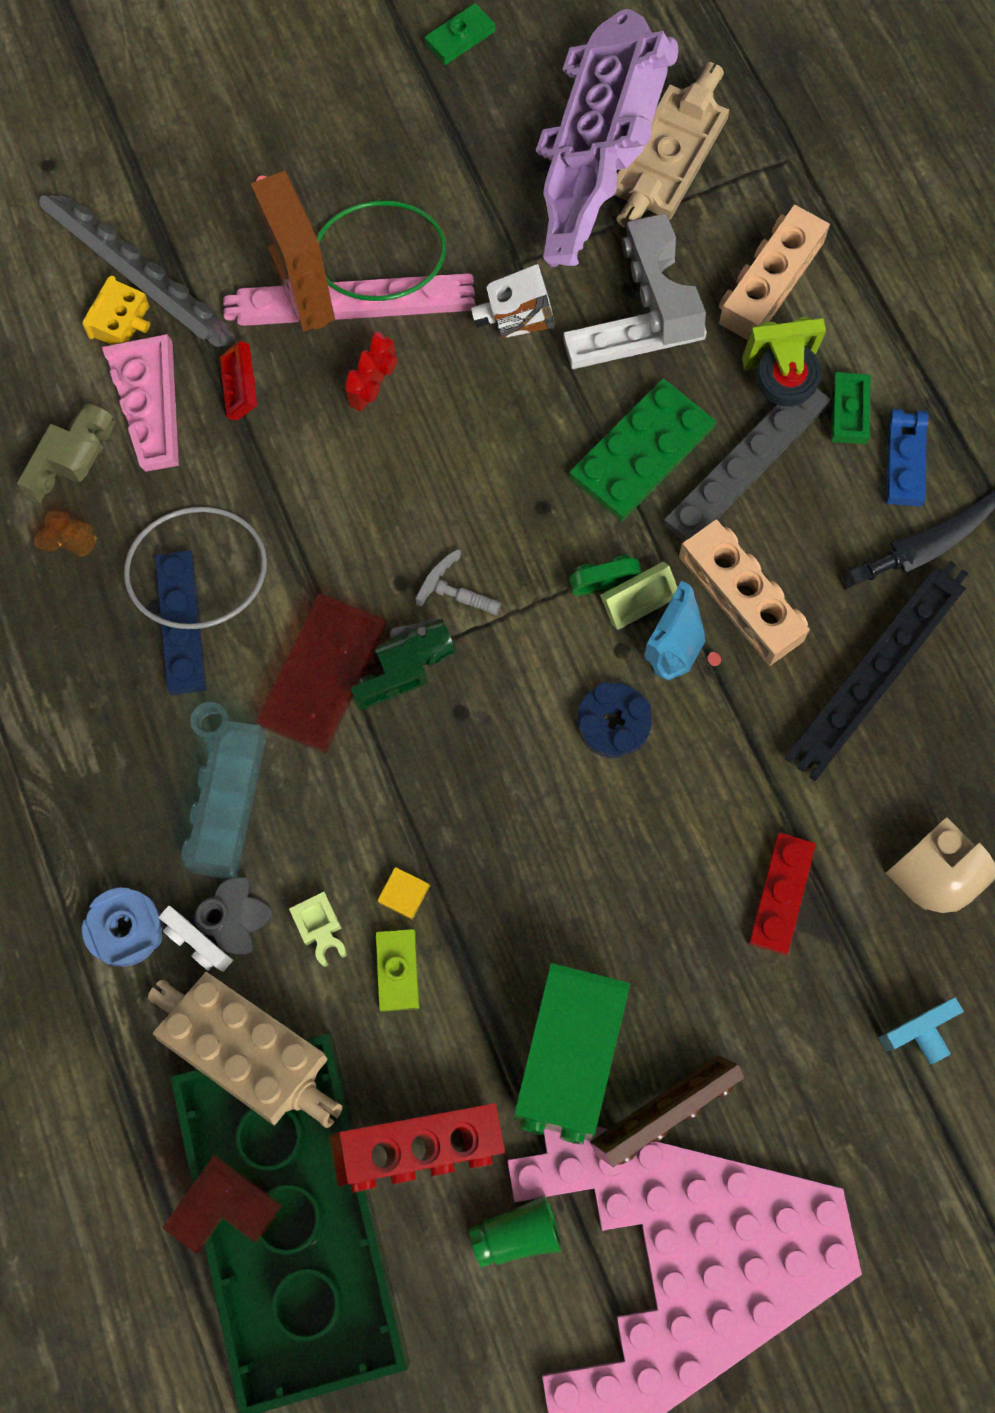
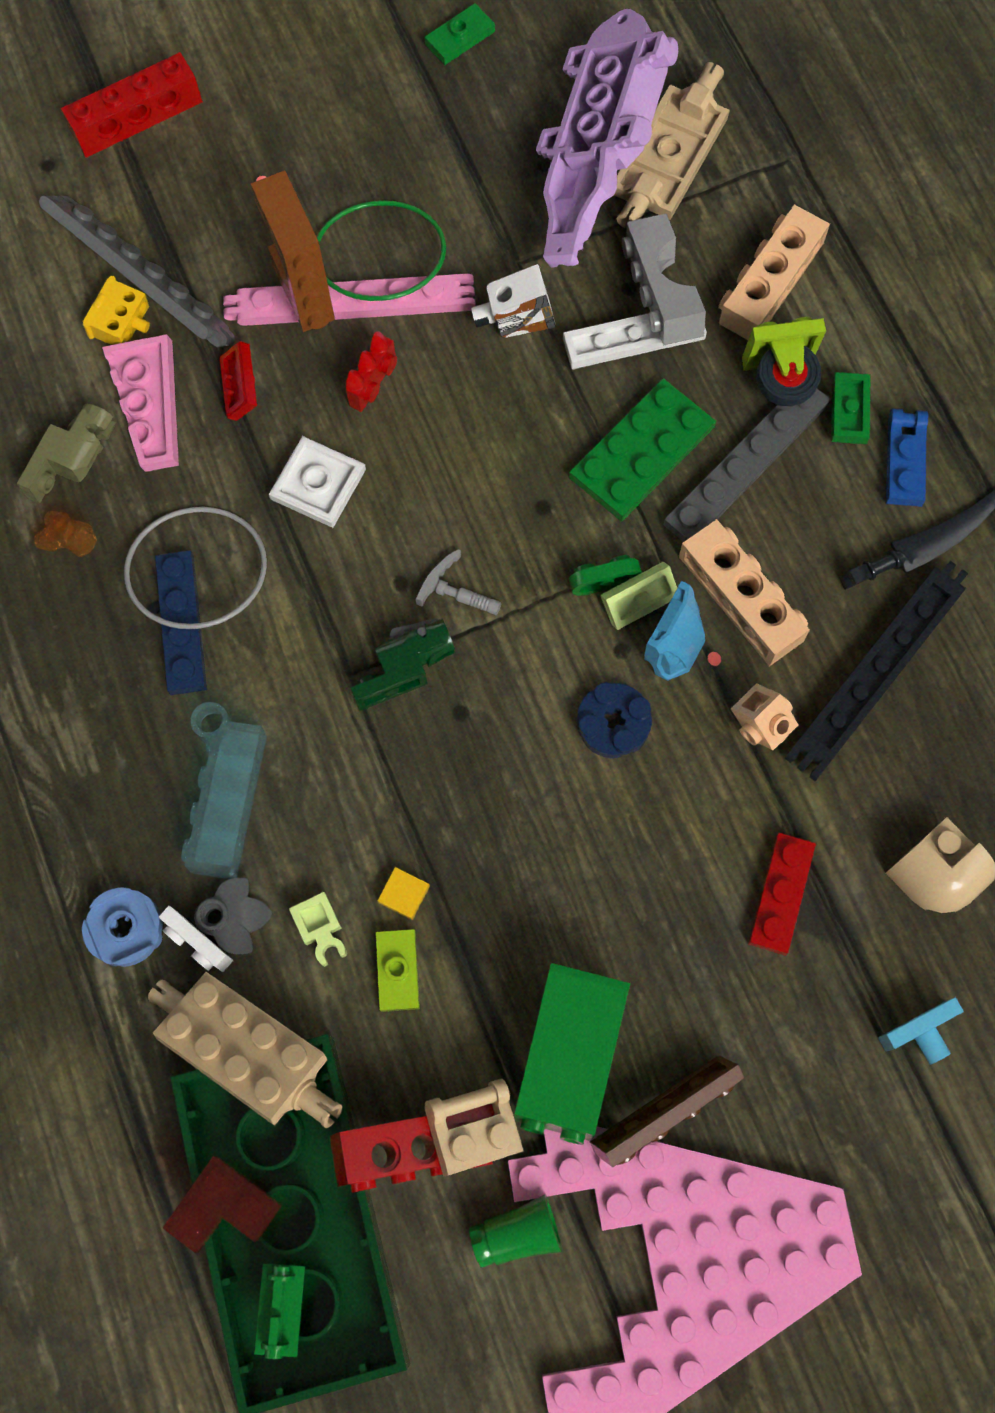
(132, 104): none -> red brick
(279, 1311): none -> green hinge
(317, 481): none -> white plate
(319, 673): clear red plate -> none
(477, 1141): none -> tan plate
(764, 717): none -> light nougat brick

